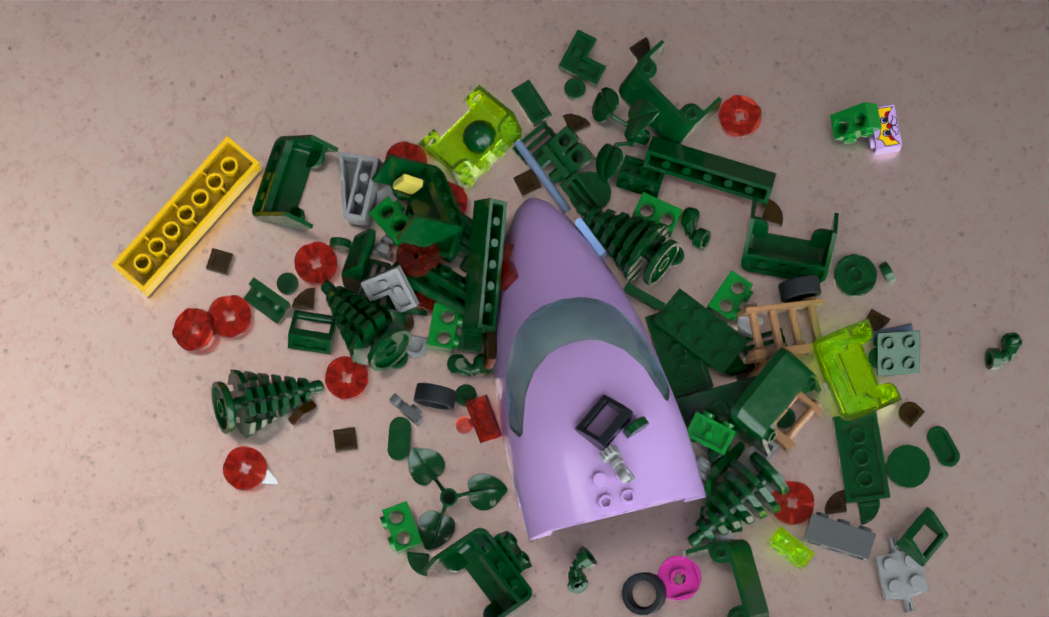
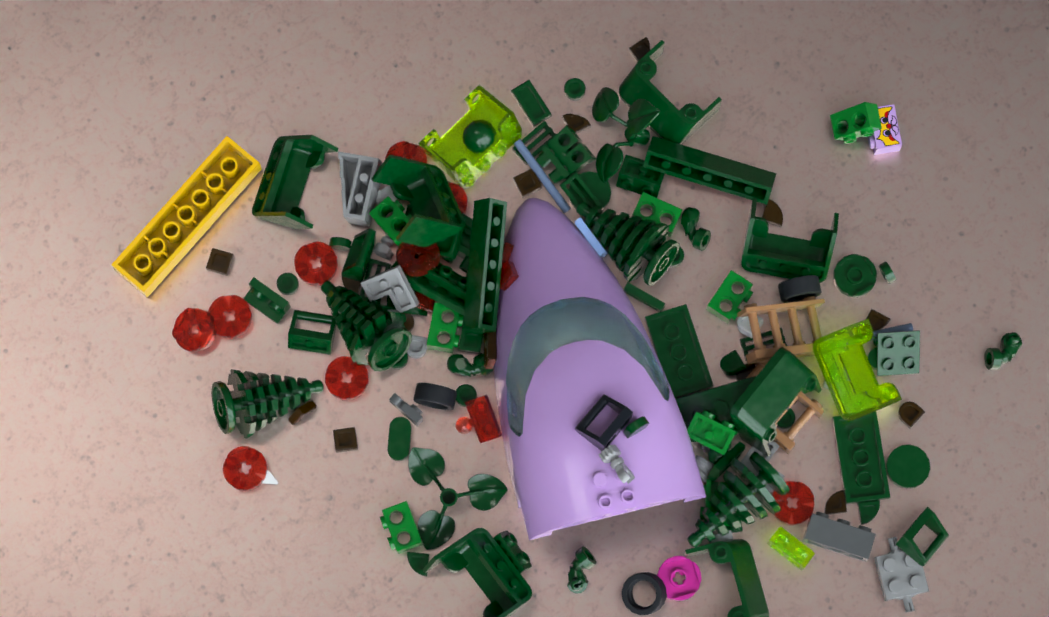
(305, 300): dark brown tile -> none
(408, 184): light yellow tile -> none
(577, 62): dark green plate -> none
(700, 332): dark green plate -> none
(728, 119): clear red plate -> none
(942, 447): dark green tile -> none

